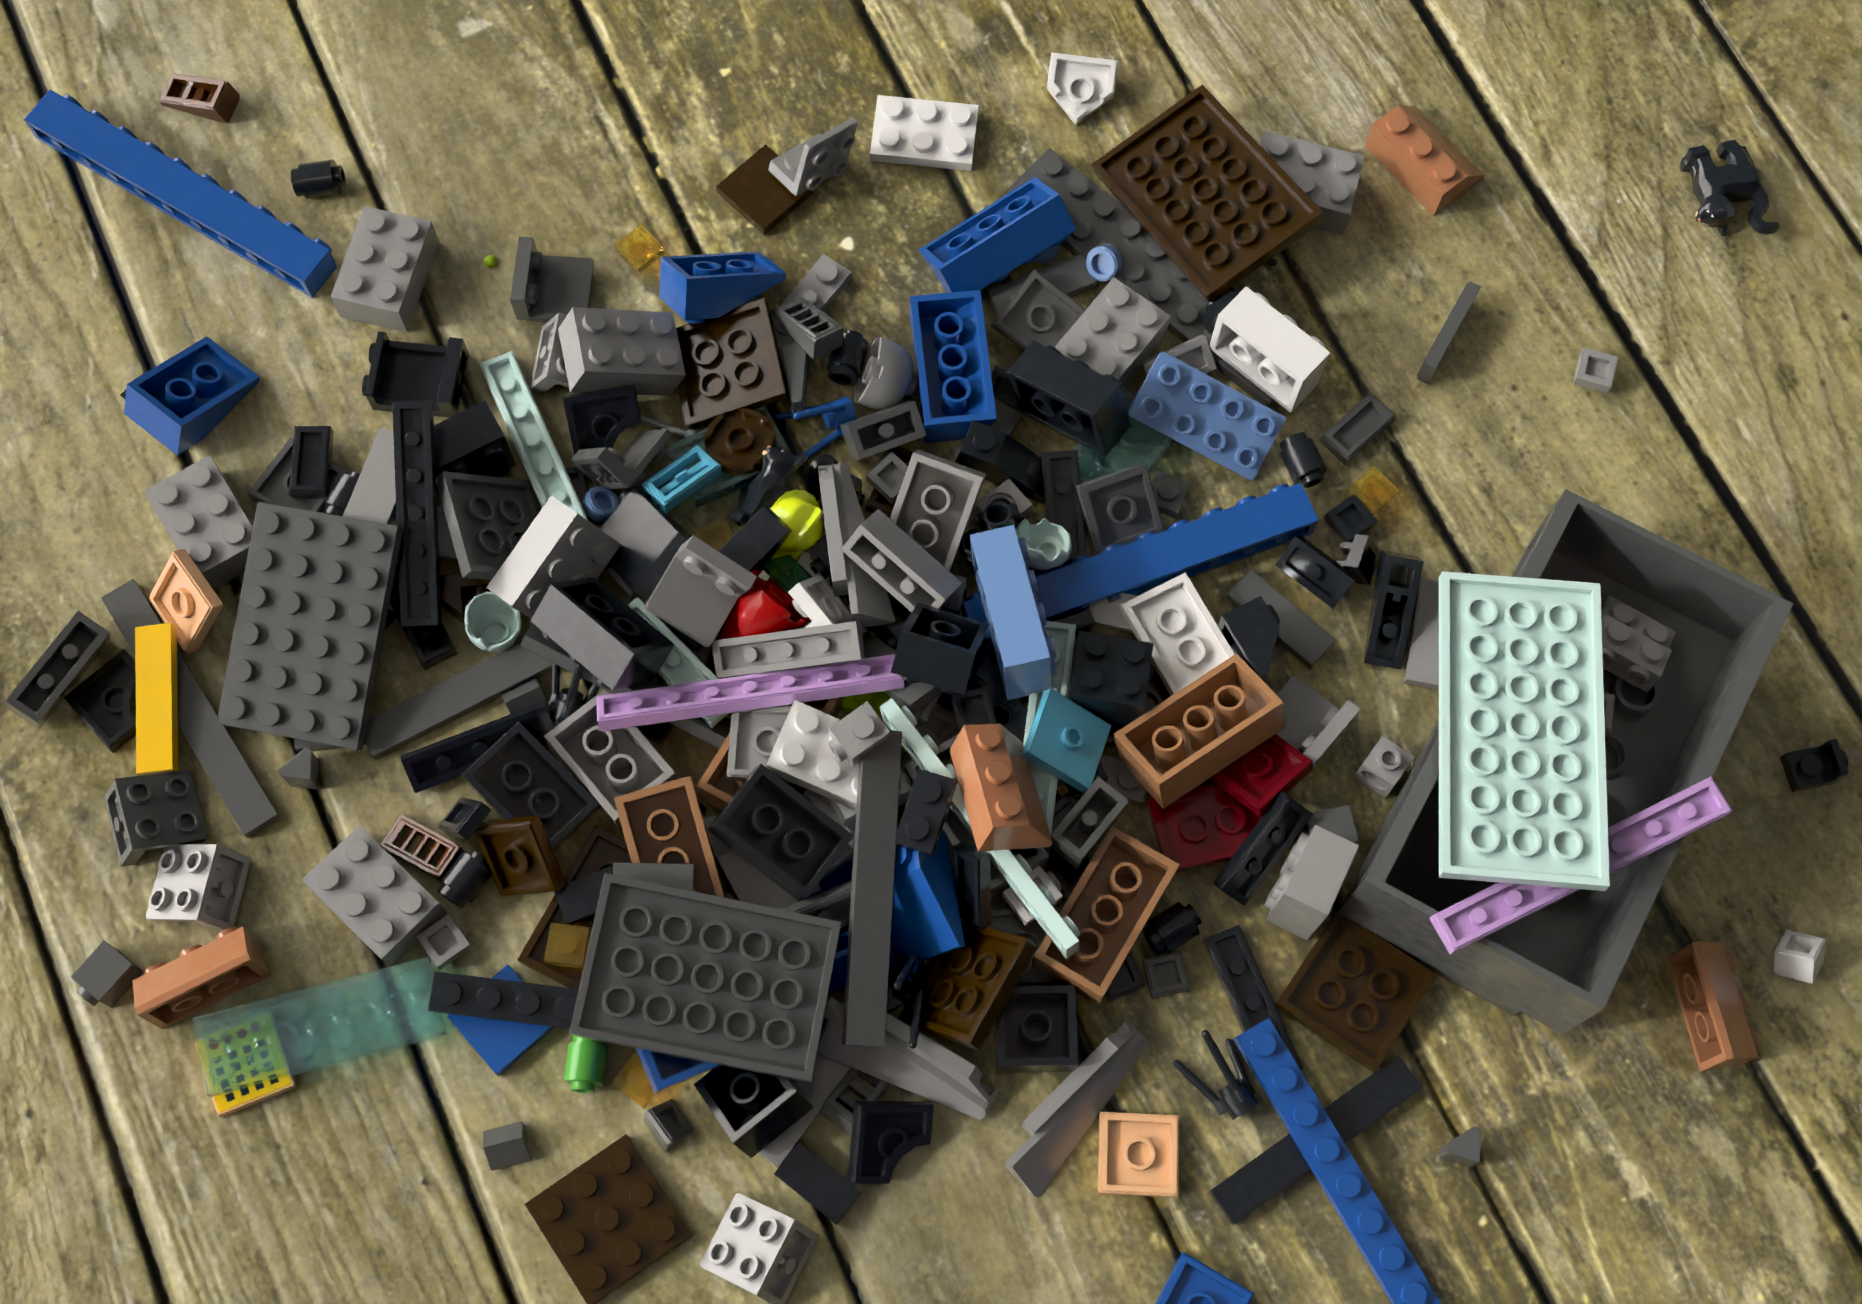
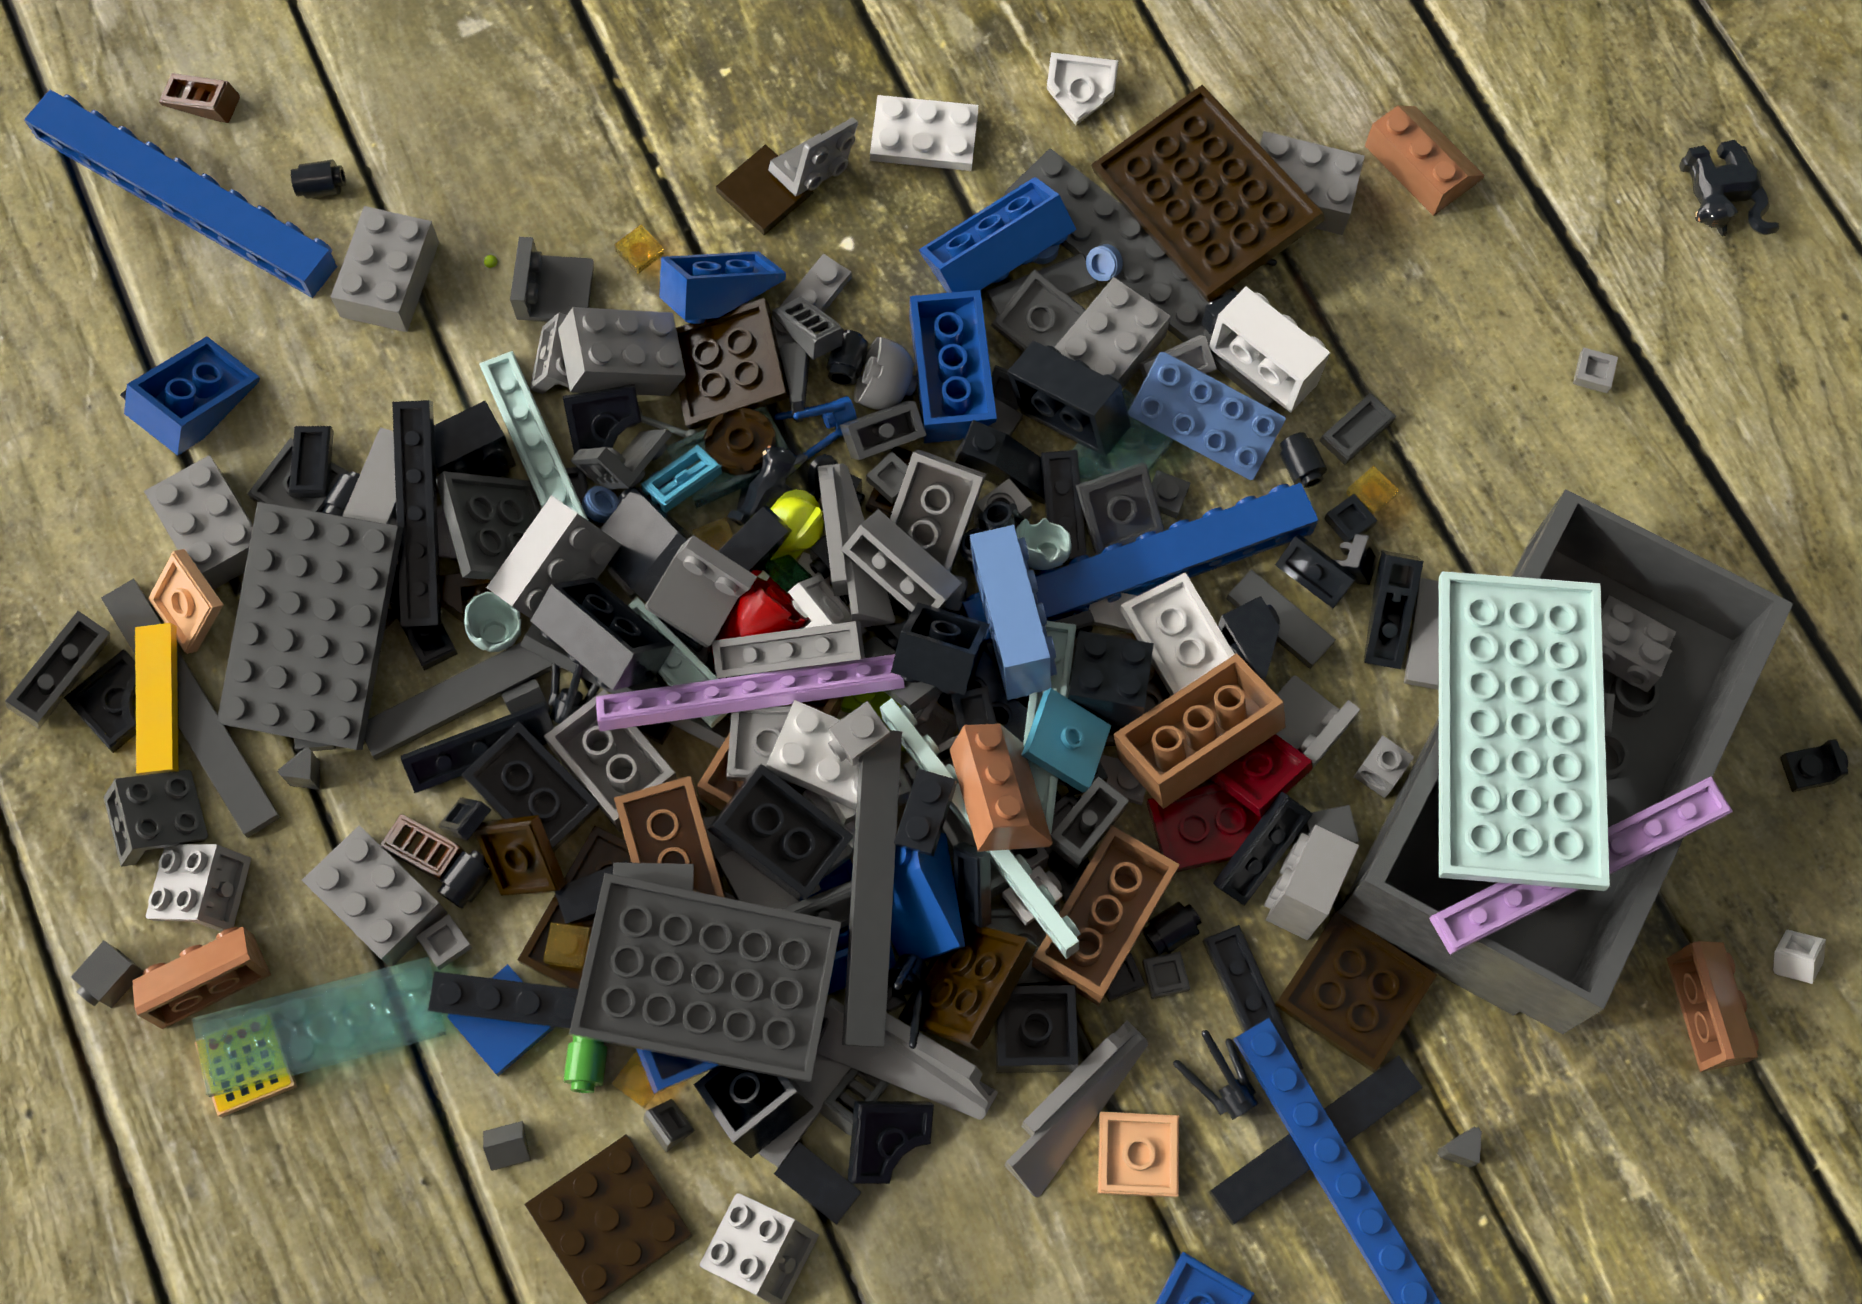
(415, 374): black panel -> none
(1448, 332): dark grey tile -> none

